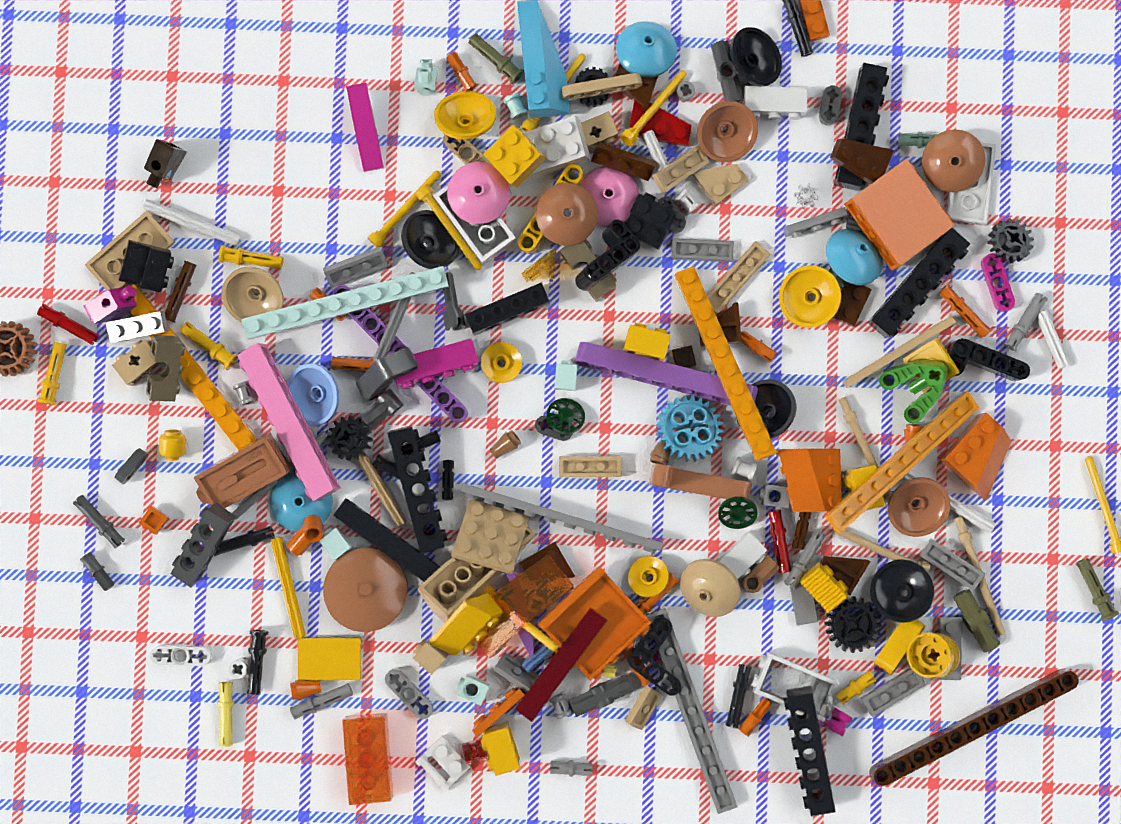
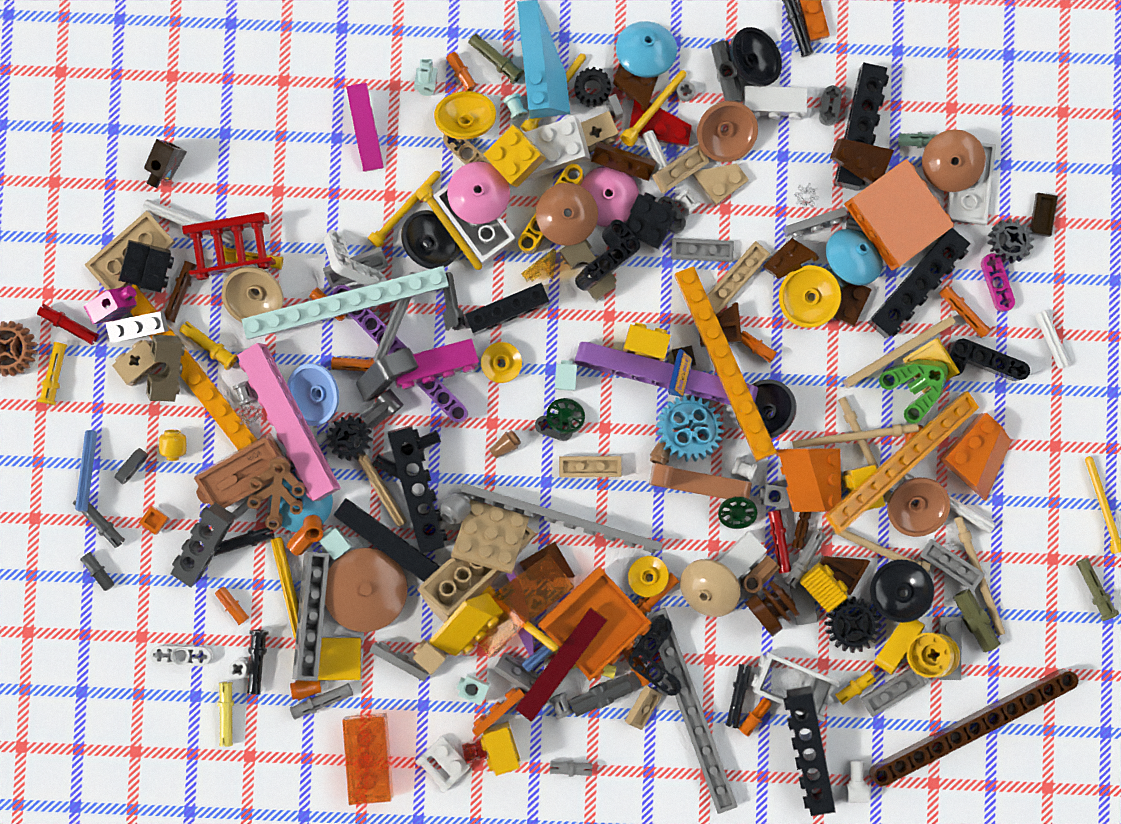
(86, 471): none -> medium blue axle
(216, 229): none -> red fence
(231, 605): none -> orange axle
(250, 408): none -> clear gear
(277, 490): none -> medium nougat plant
(310, 616): none -> light grey brick
(344, 266): none -> white beam
(399, 660): none -> light grey plate
(415, 709): light grey beam -> none
(447, 479): black axle -> none
(455, 508): none -> light grey head
(602, 86): tan beam -> none
(614, 107): none -> light grey plate
(680, 374): none -> slope
(772, 608): none -> reddish brown wheel
(789, 259): none -> reddish brown wing
(838, 721): dark pink wheel -> none
(857, 790): none -> white pin
(896, 430): none -> tan bar
(1021, 329): light grey pin -> none
(1043, 214): none -> dark brown tile

